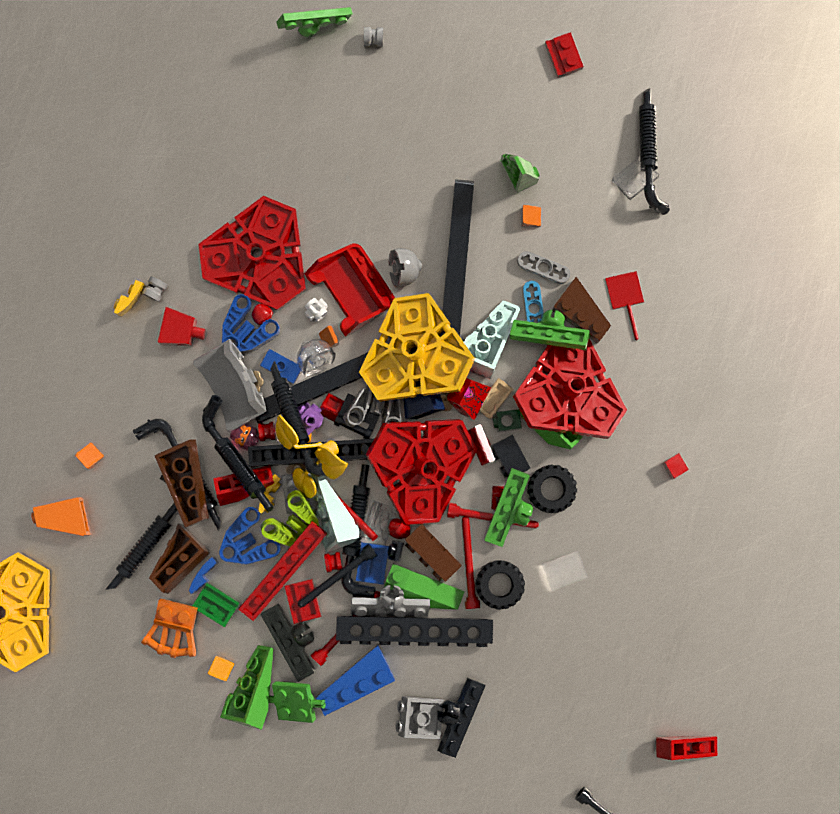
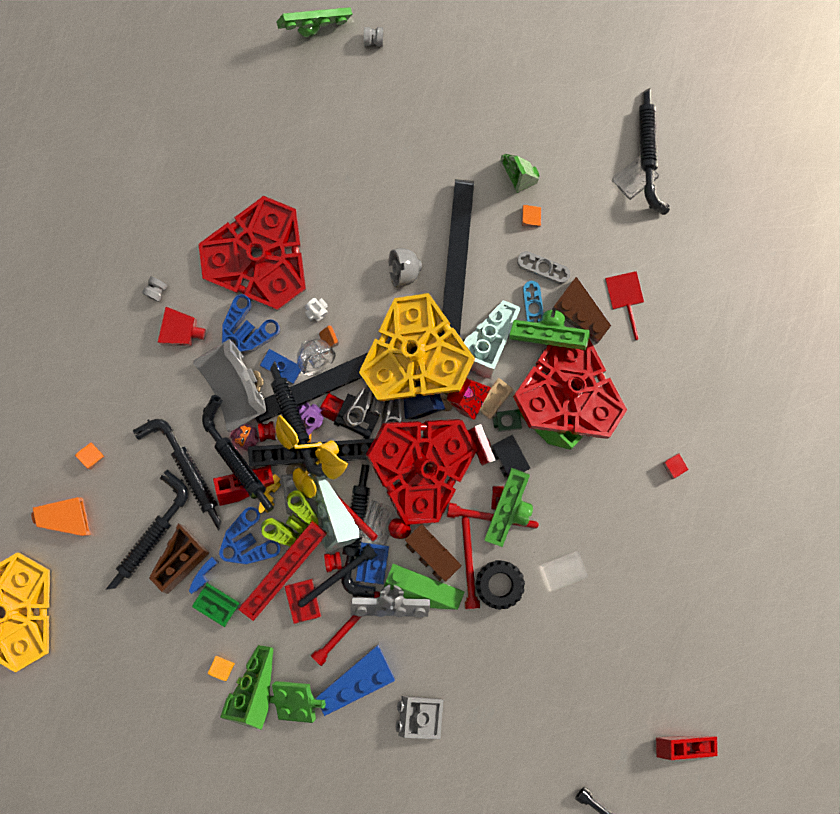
(125, 303): yellow slope -> none
(177, 617): orange plate -> none
(184, 480): reddish brown wedge -> none
(261, 313): red piece -> none
(290, 641): pearl dark grey plate -> none
(353, 285): red windscreen -> none
(395, 550): black slope -> none
(458, 716): black plate -> none
(482, 639): black brick -> none
(564, 54): red plate -> none
(564, 477): black tyre -> none

